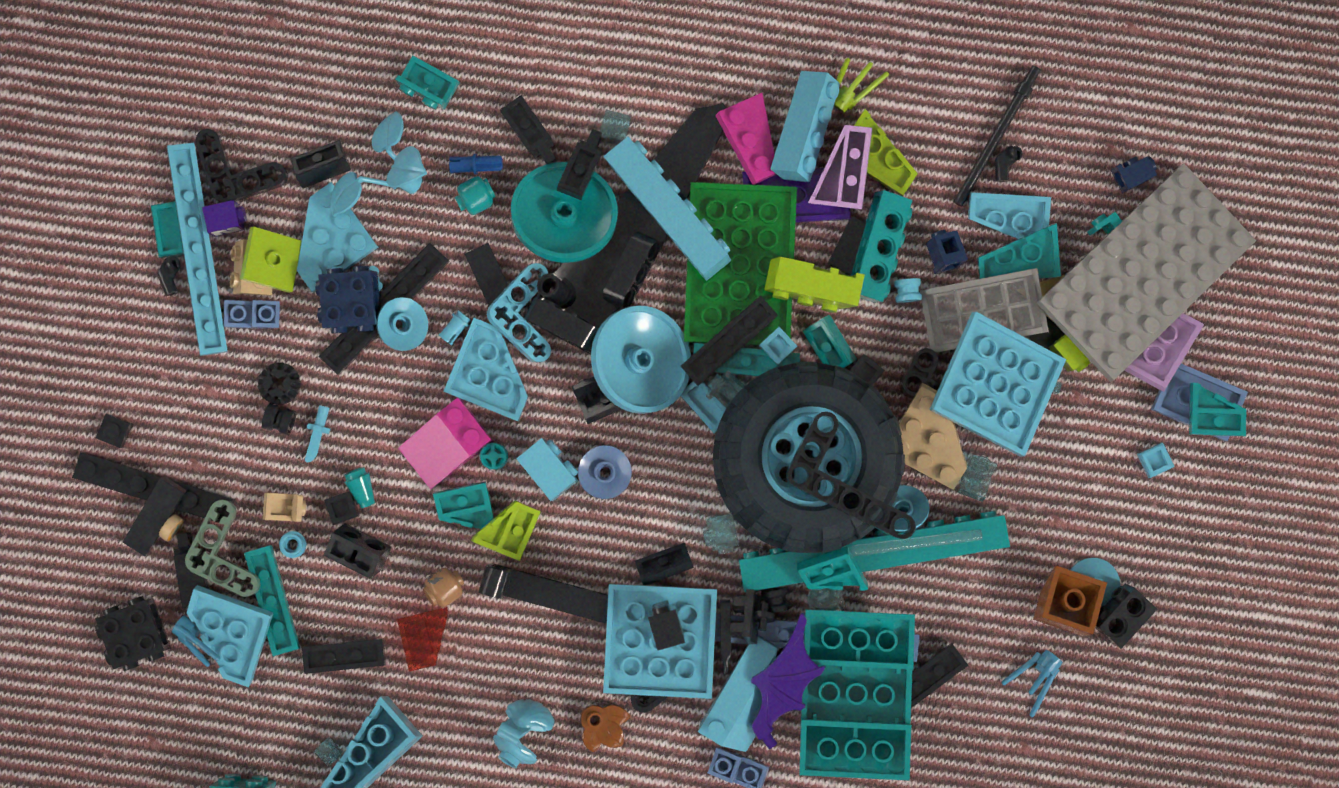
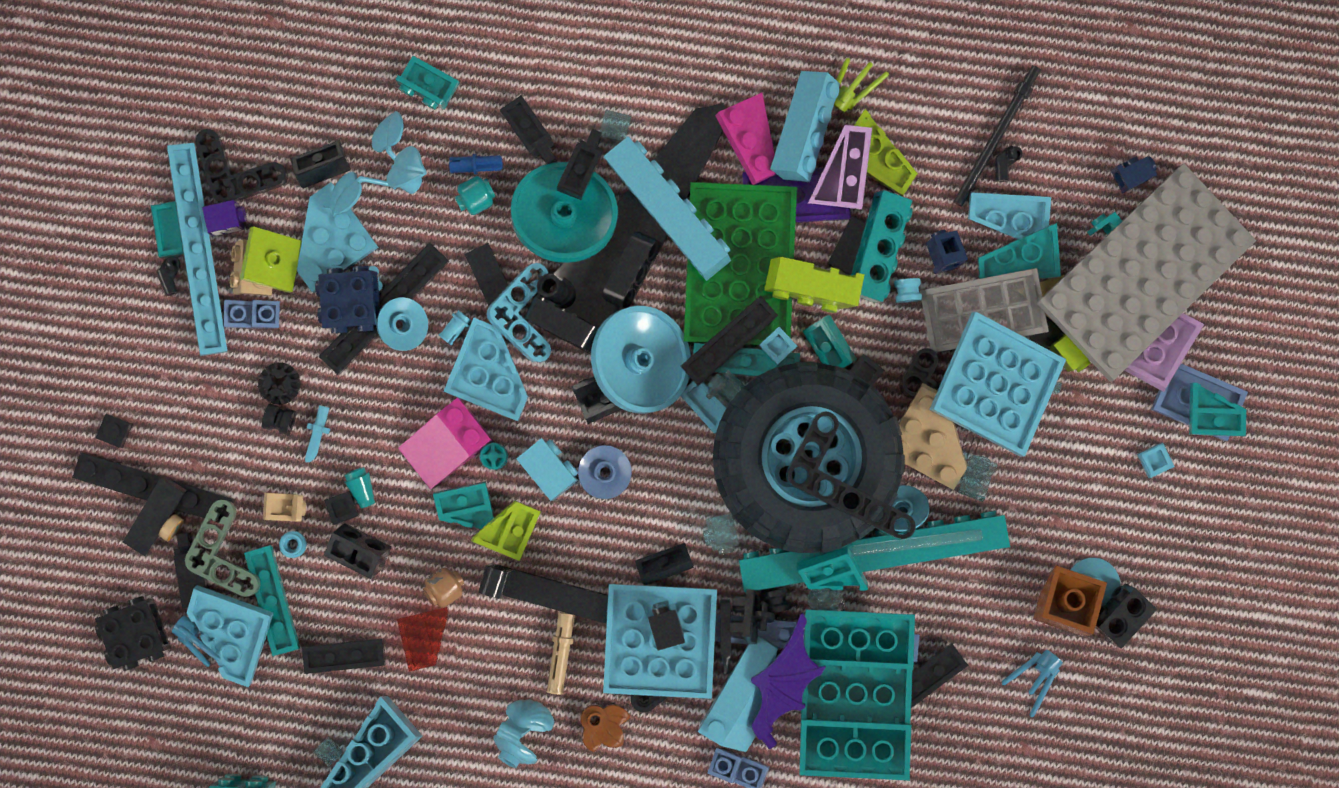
(561, 648): none -> tan pin

